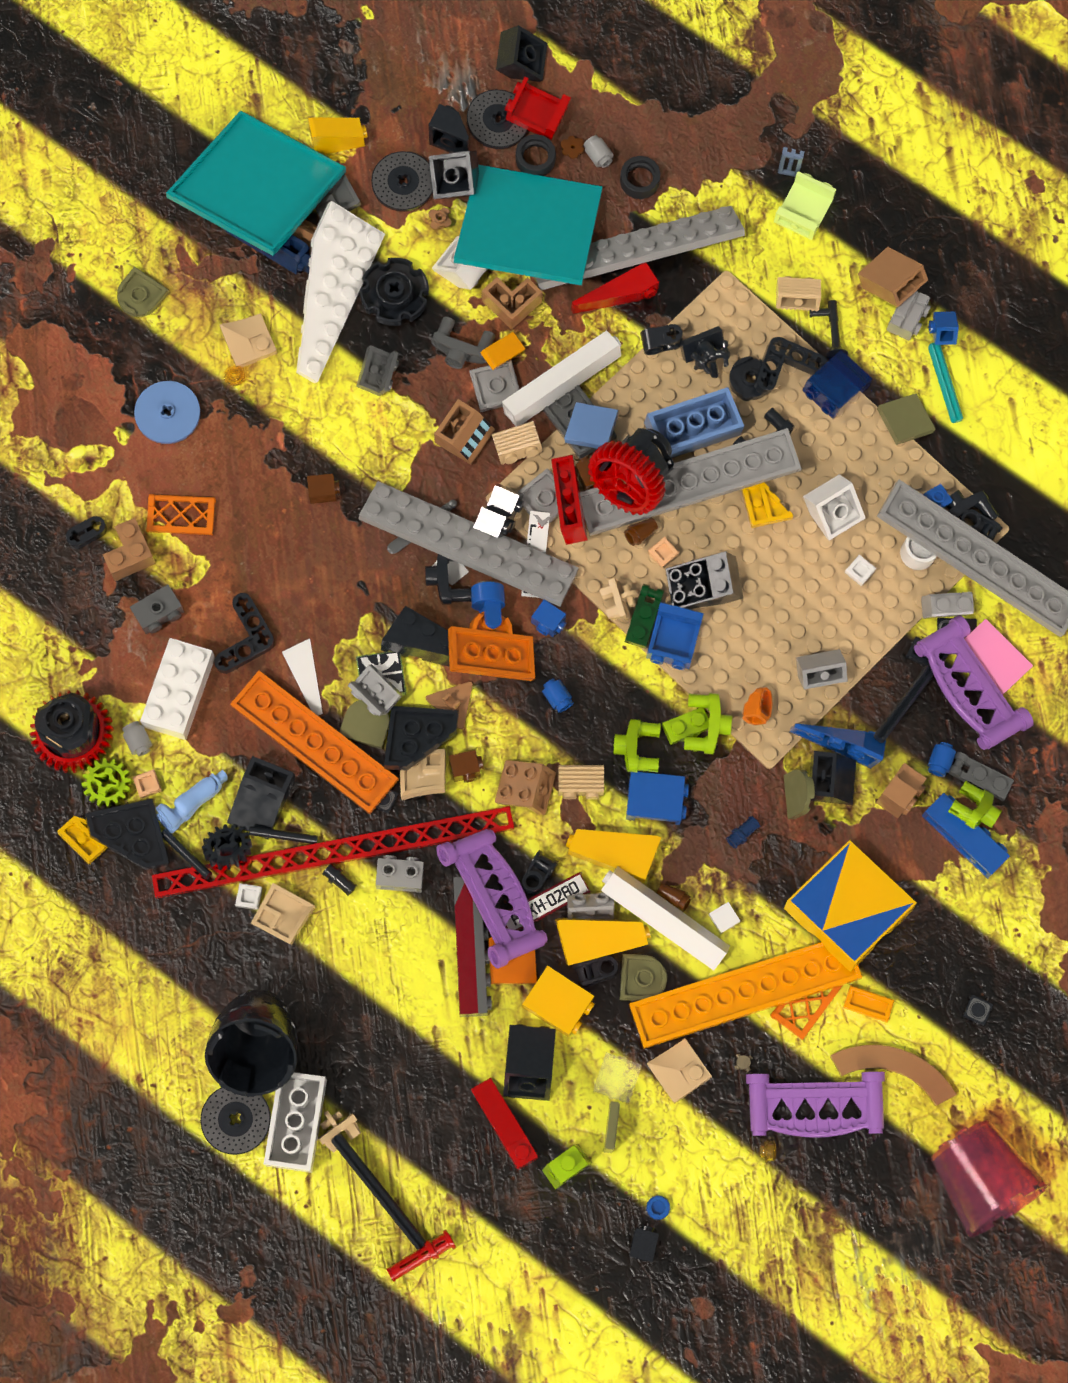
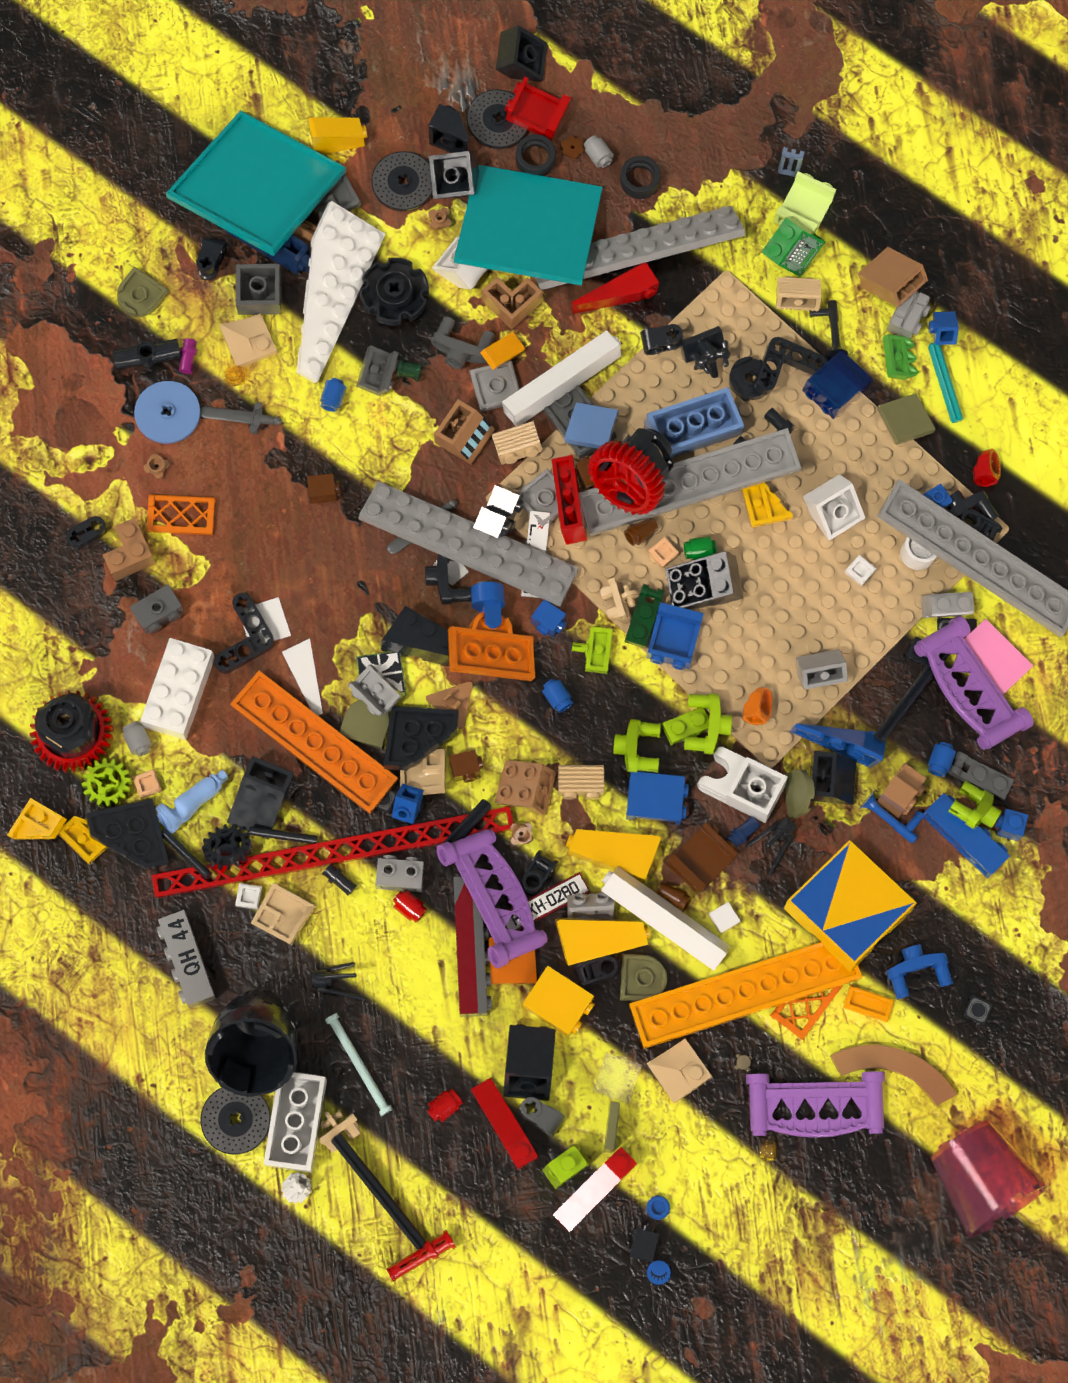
(36, 823): none -> yellow wing
(133, 357): none -> black piece
(154, 460): none -> medium nougat plate
(186, 959): none -> light grey brick
(188, 353): none -> magenta pin
(210, 257): none -> black piece
(254, 418): none -> dark grey sword
(258, 289): none -> dark grey brick
(274, 618): none -> white sticker
(296, 1188): none -> white gear
(323, 978): none -> black plant
(332, 395): none -> blue brick
(359, 1065): none -> light aqua bar
(407, 803): none -> blue brick
(409, 370): none -> clear green bush
(409, 906): none -> red brick
(444, 1105): none -> red brick
(470, 821): none -> black axle
(525, 838): none -> medium nougat plate
(545, 1119): none -> dark grey piece
(595, 1189): none -> slope
(596, 649): none -> lime plate
(658, 1272): none -> blue tile
(699, 548): none -> green brick
(702, 858): none -> reddish brown panel
(739, 784): none -> white brick
(782, 831): none -> black plant
(793, 246): none -> green slope
(898, 357): none -> bright green plate
(904, 831): none -> blue piece
(914, 961): none -> blue connector
(988, 469): none -> red rock
(1011, 825): none -> blue brick

